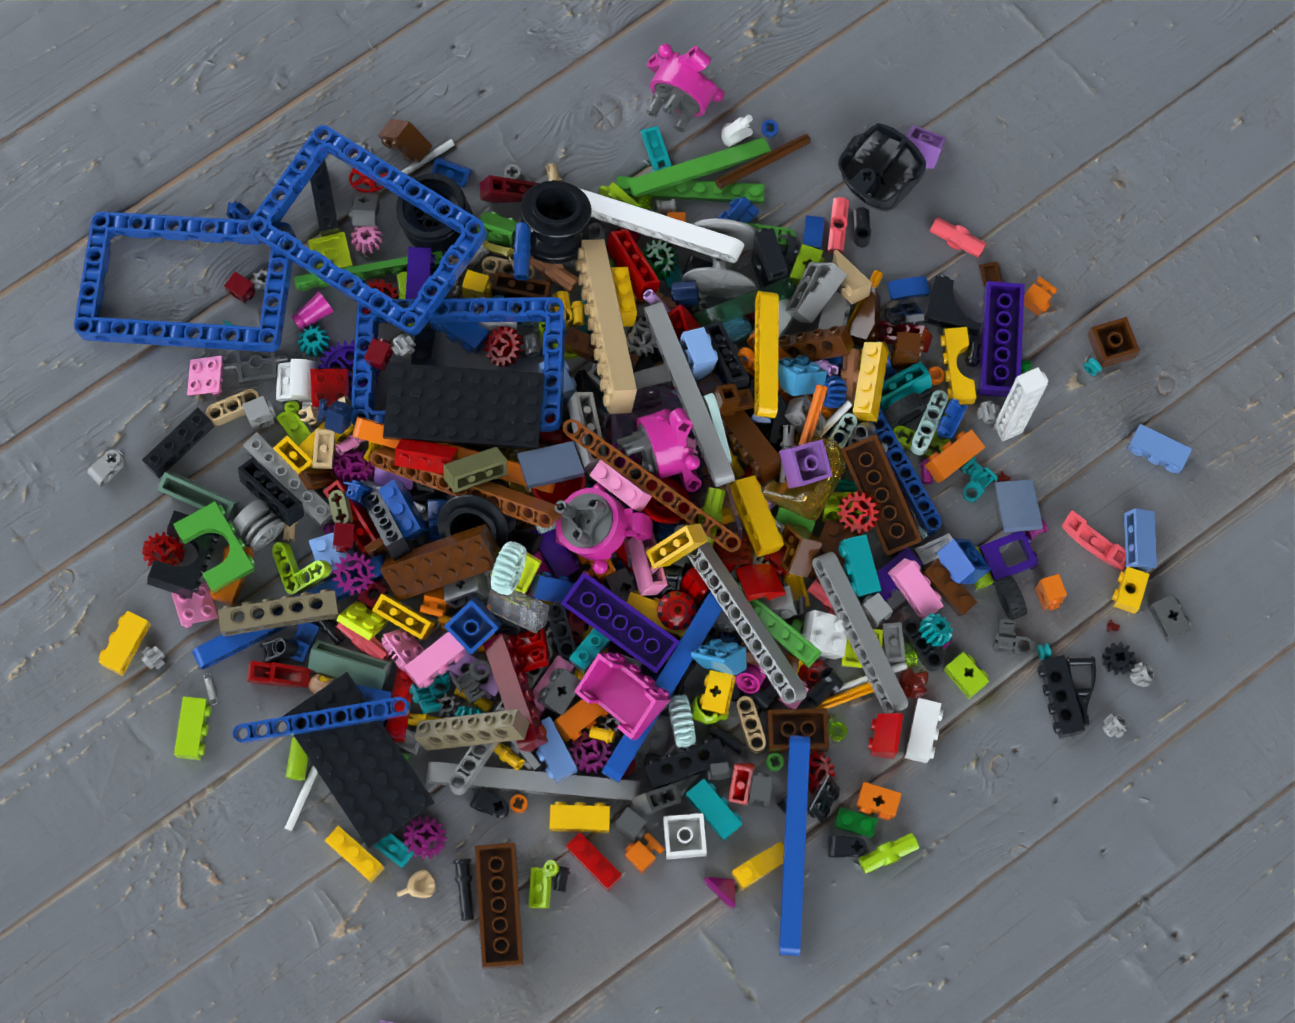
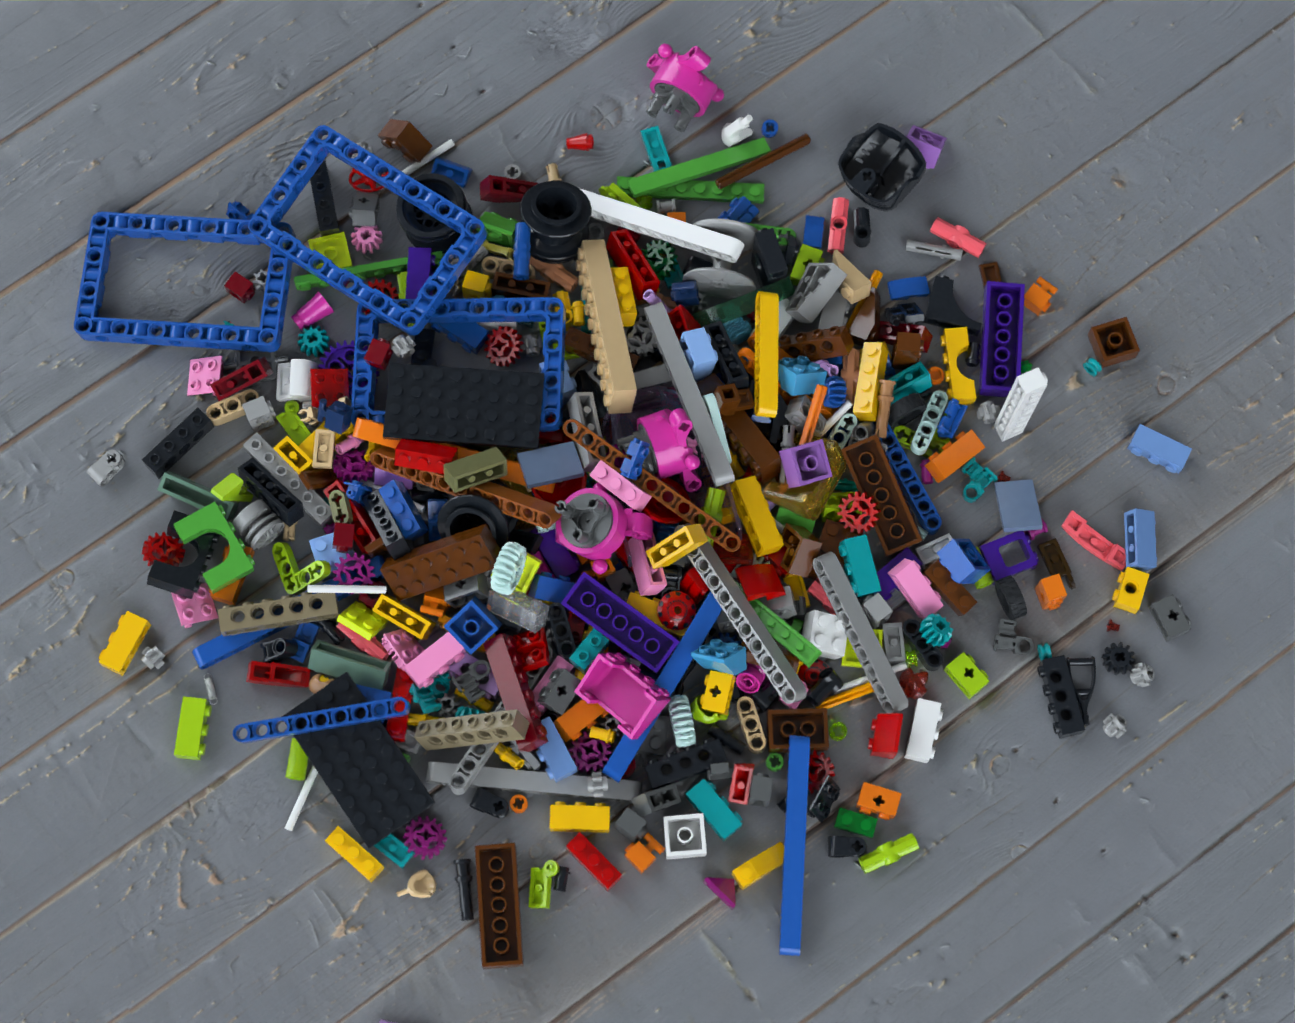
(232, 489): none -> lime slope
(241, 378): none -> dark red slope
(346, 589): none -> white bar
(581, 142): none -> red cone
(597, 784): none -> light grey gear
(633, 467): none -> blue hinge
(885, 398): none -> medium nougat pin
(935, 250): none -> light grey pin
(1055, 561): none -> dark brown hinge

